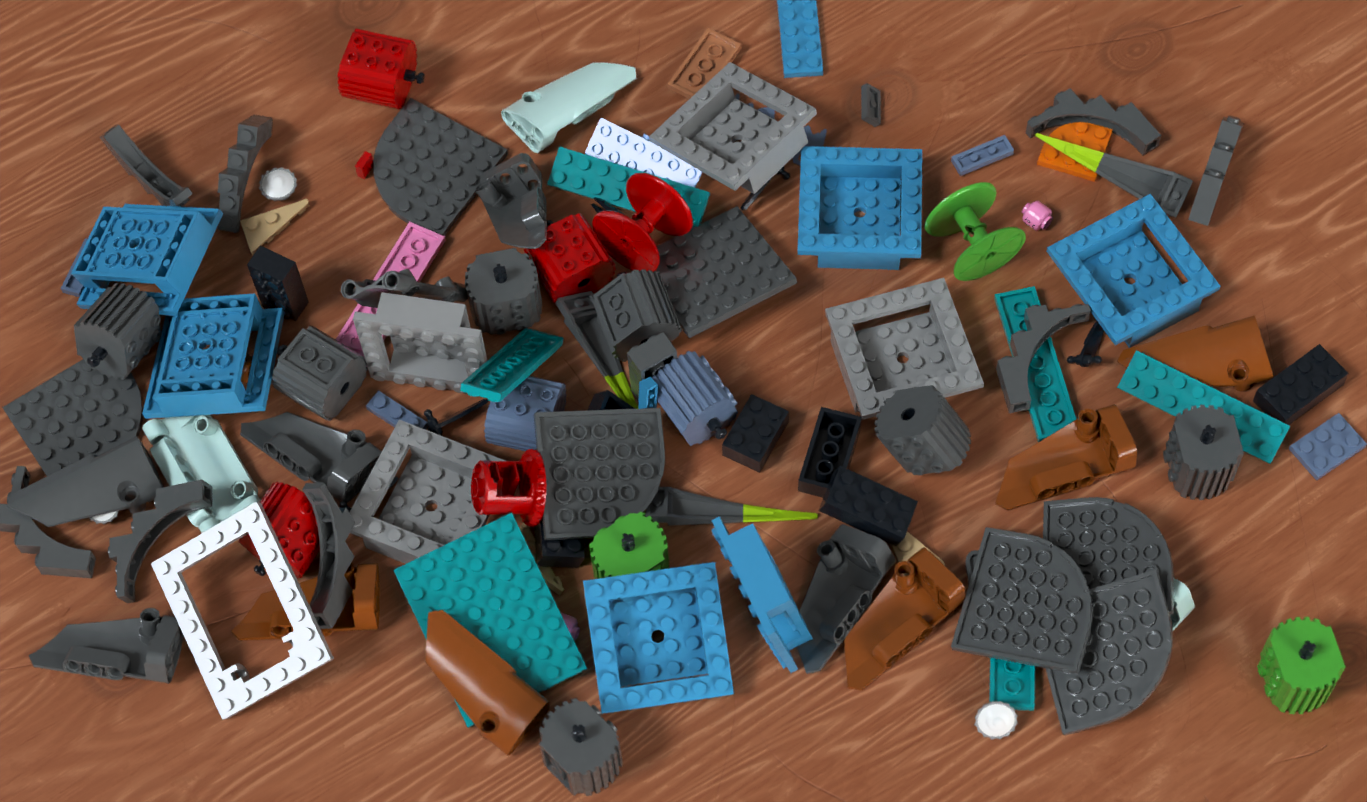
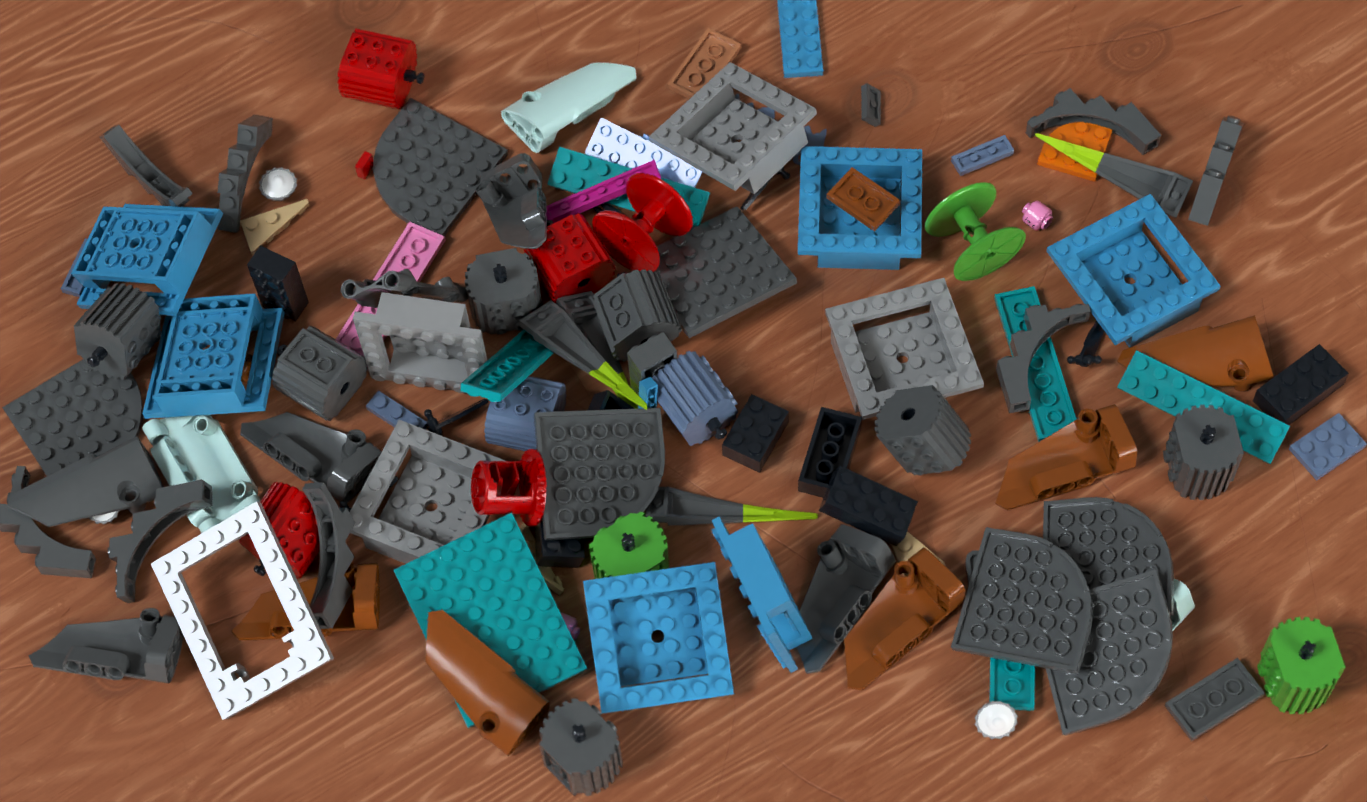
(558, 332): none -> dark grey plate
(597, 194): none -> dark pink plate
(863, 199): none -> dark orange plate
(1214, 699): none -> dark grey plate

